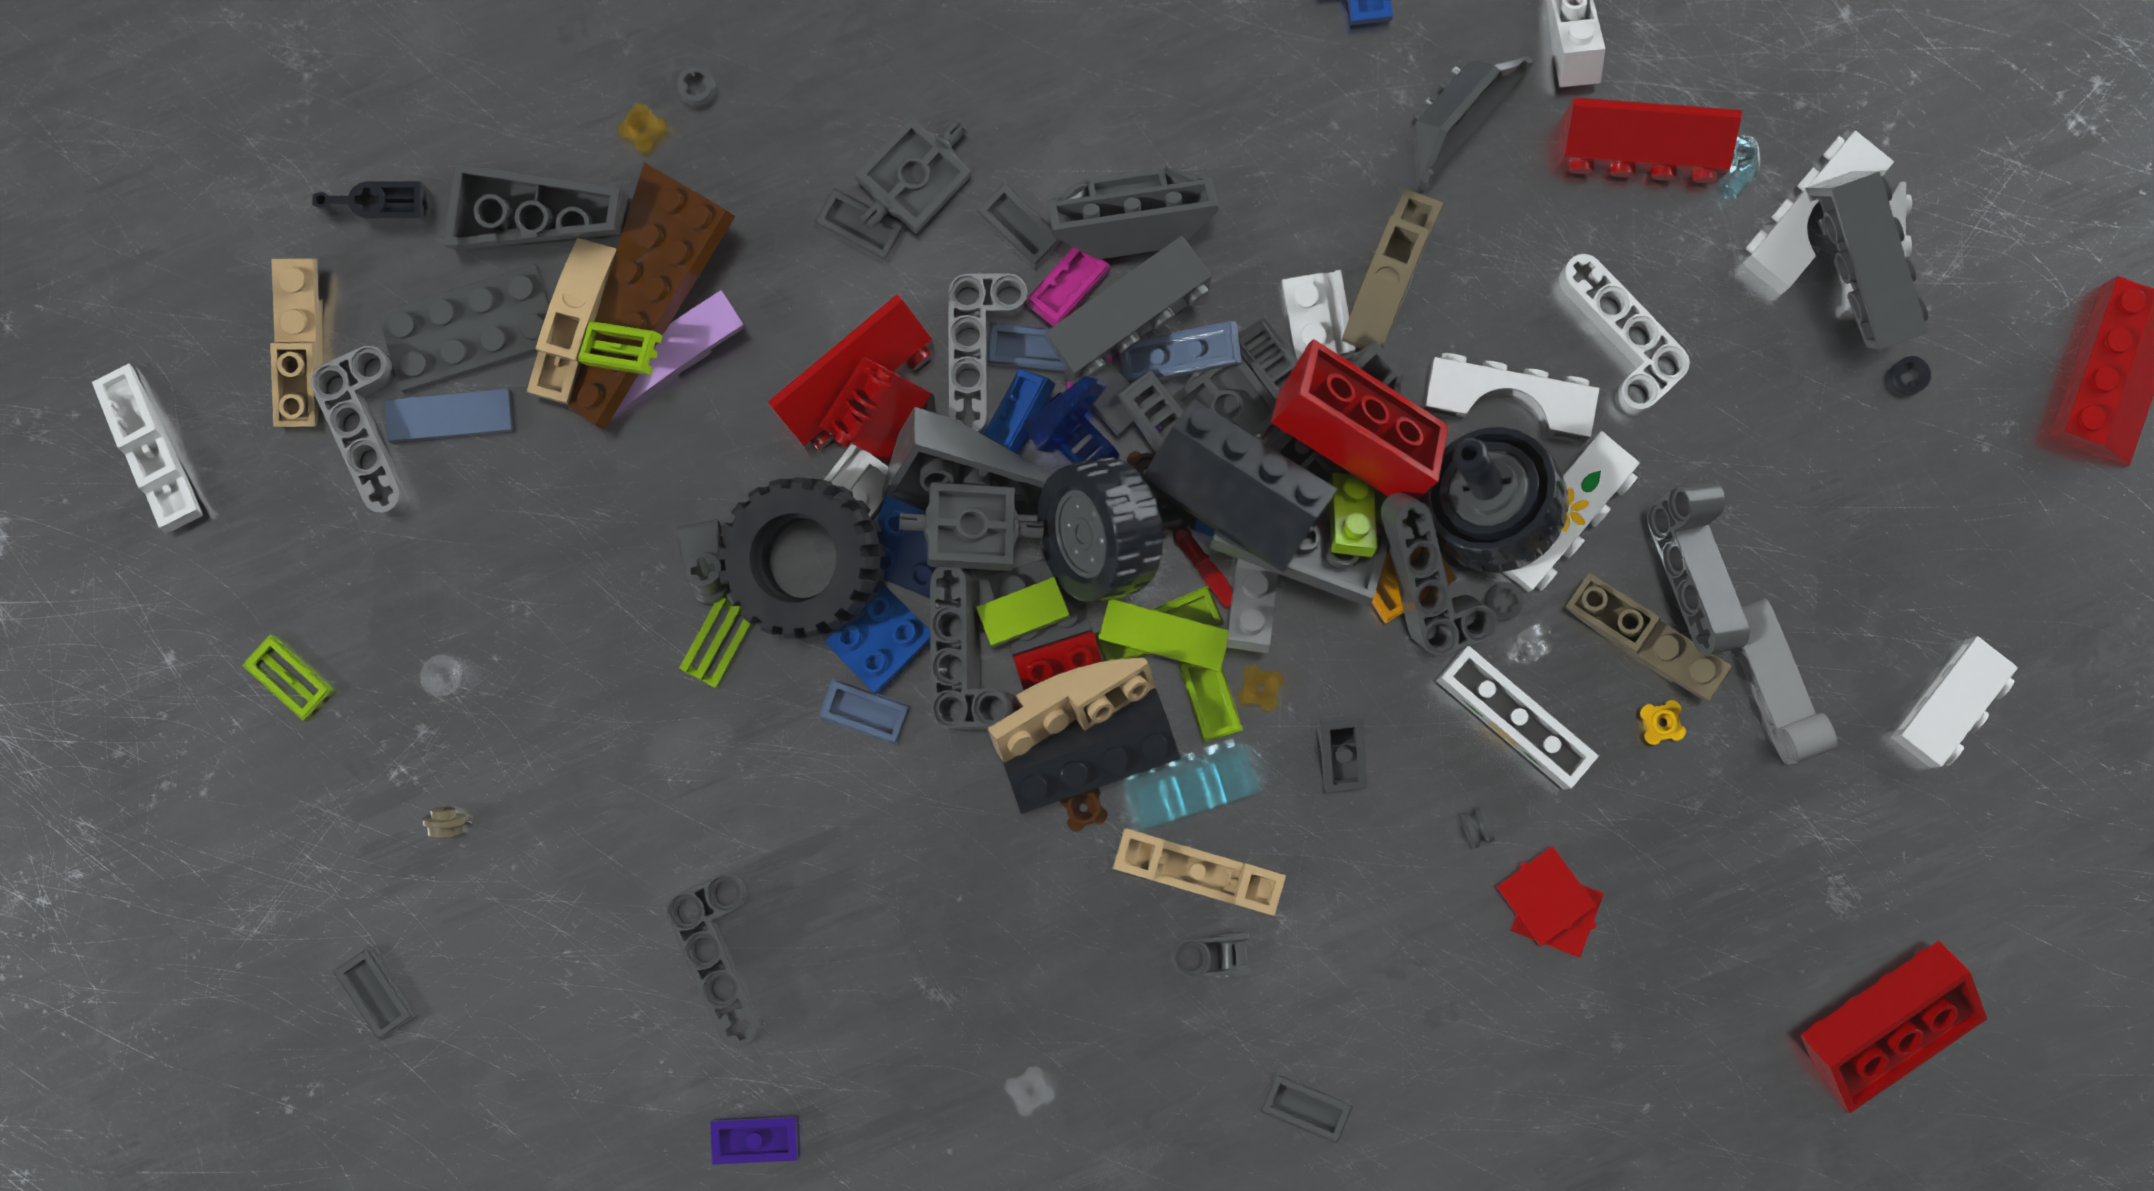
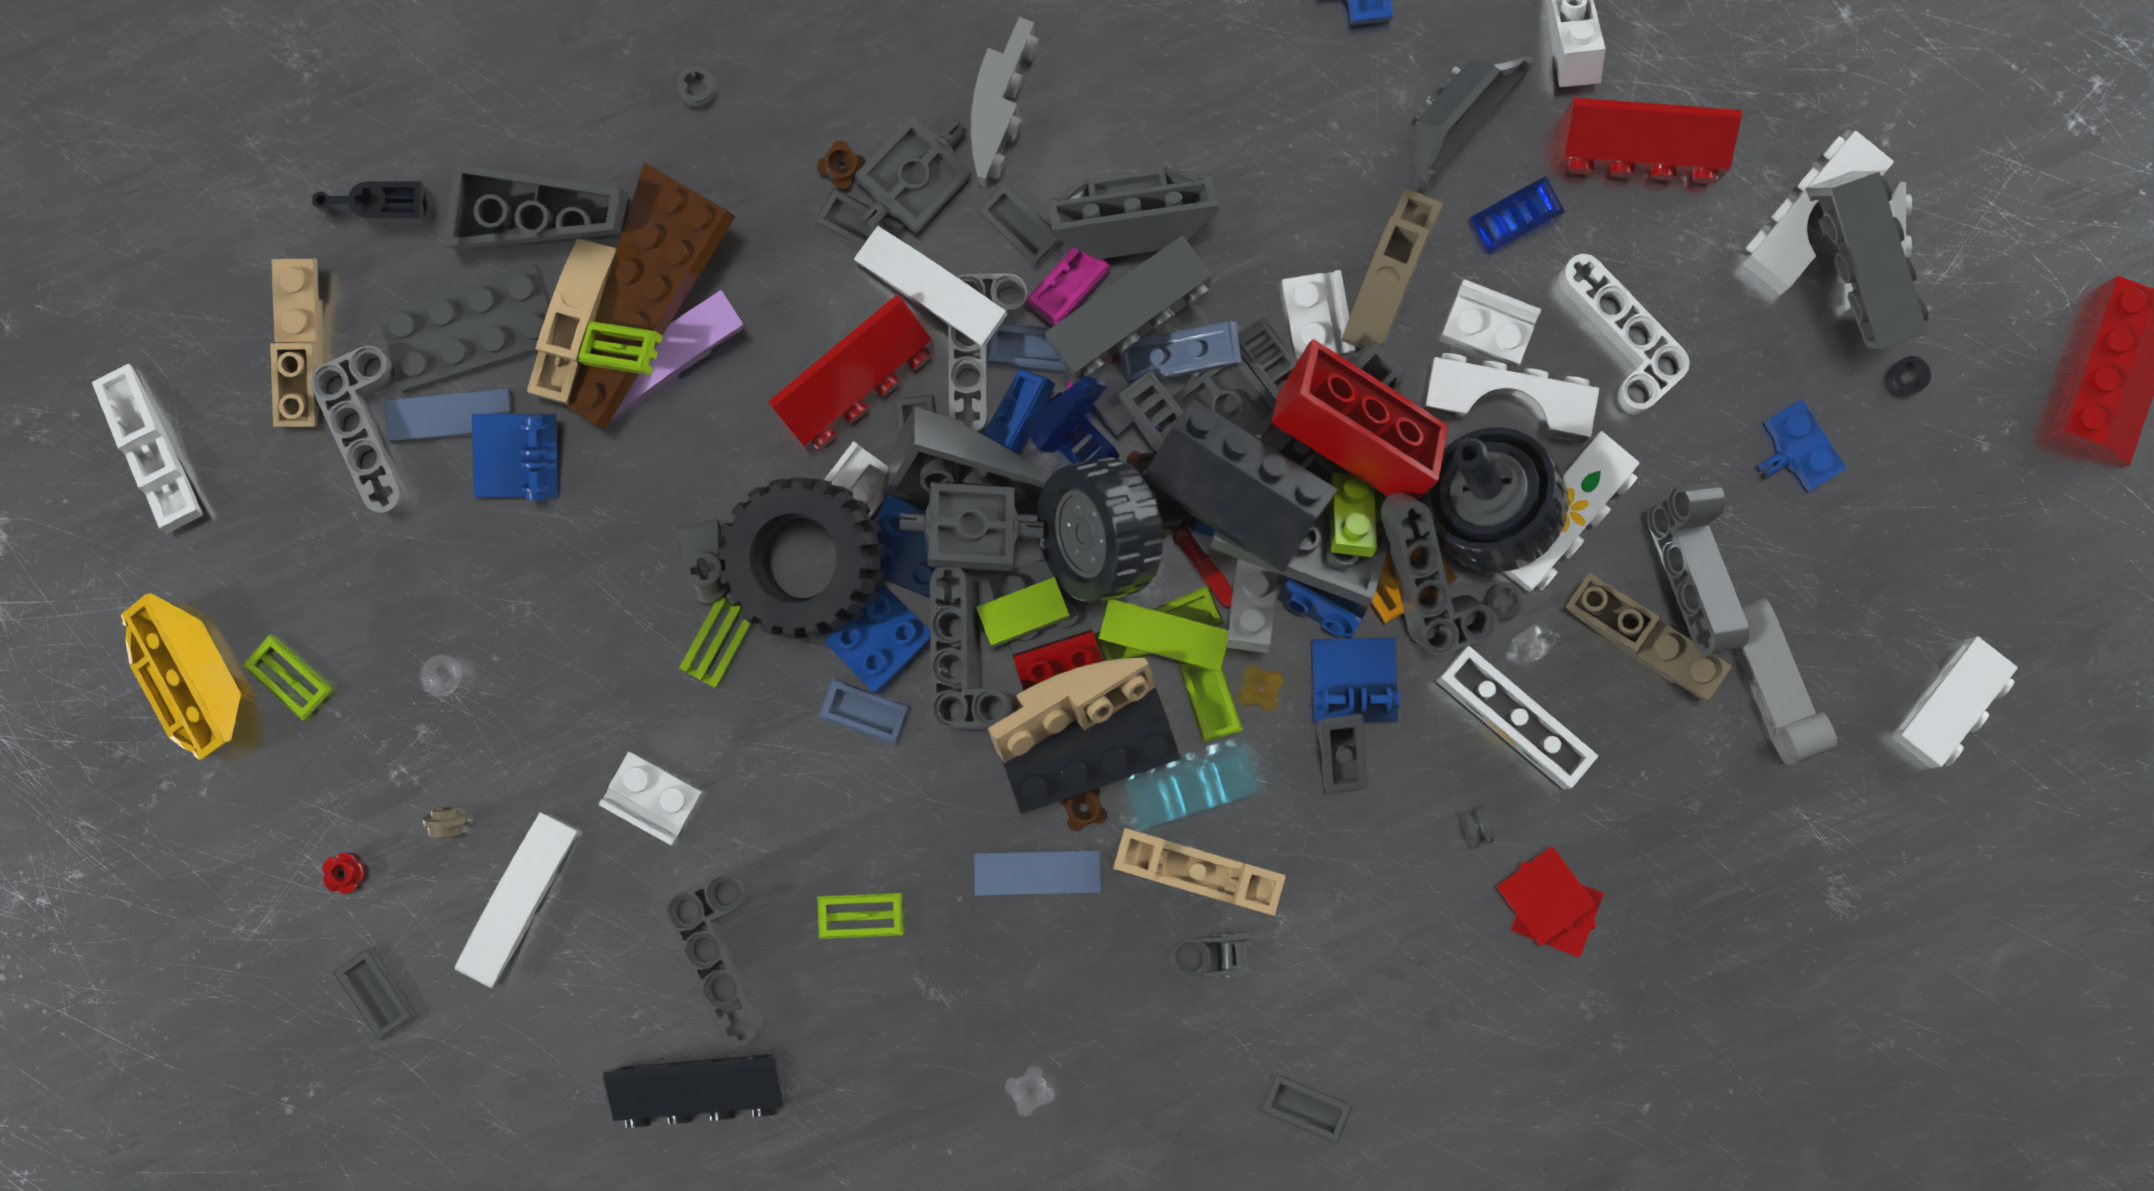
(181, 675): none -> yellow wedge
(352, 877): none -> red plate
(514, 455): none -> blue hinge
(515, 900): none -> white slope
(643, 139): clear yellow plate -> none
(650, 798): none -> white plate
(697, 1087): none -> black slope
(754, 1140): dark purple plate -> none
(829, 165): none -> reddish brown plate
(873, 409): red hinge -> none
(896, 914): none -> lime tile
(931, 286): none -> white slope
(992, 115): none -> light grey slope
(1037, 873): none -> sand blue tile
(1334, 613): none -> blue hinge
(1355, 678): none -> blue hinge
(1490, 323): none -> white plate
(1549, 199): none -> clear blue slope
(1656, 732): yellow plate -> none
(1747, 165): clear light blue arm -> none
(1801, 447): none -> blue plate
(1895, 1025): red slope -> none

